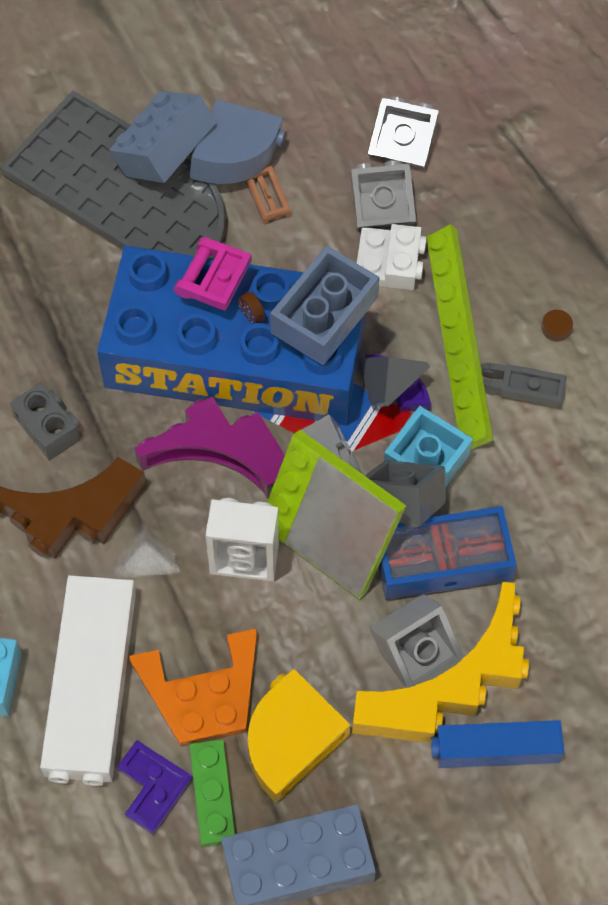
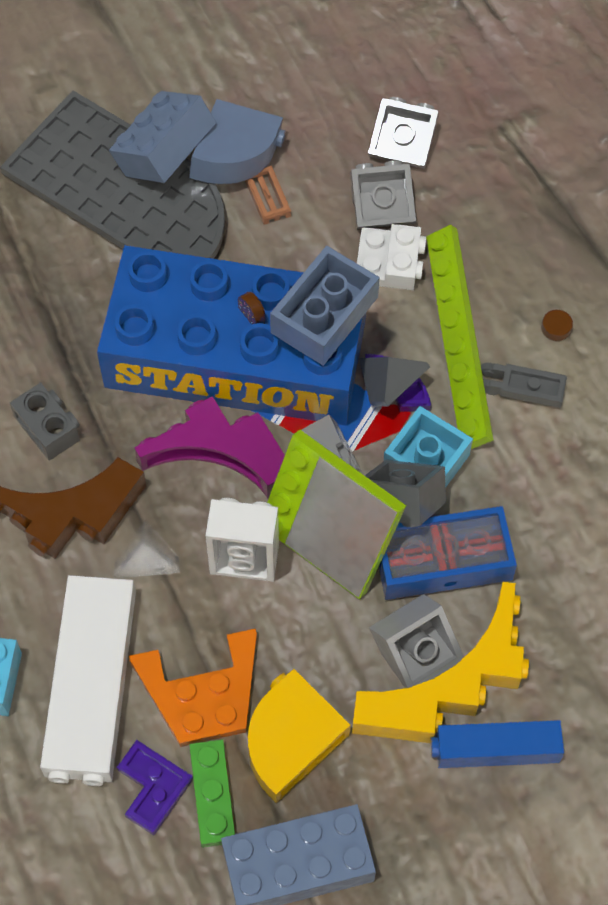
(222, 277): dark pink plate -> none

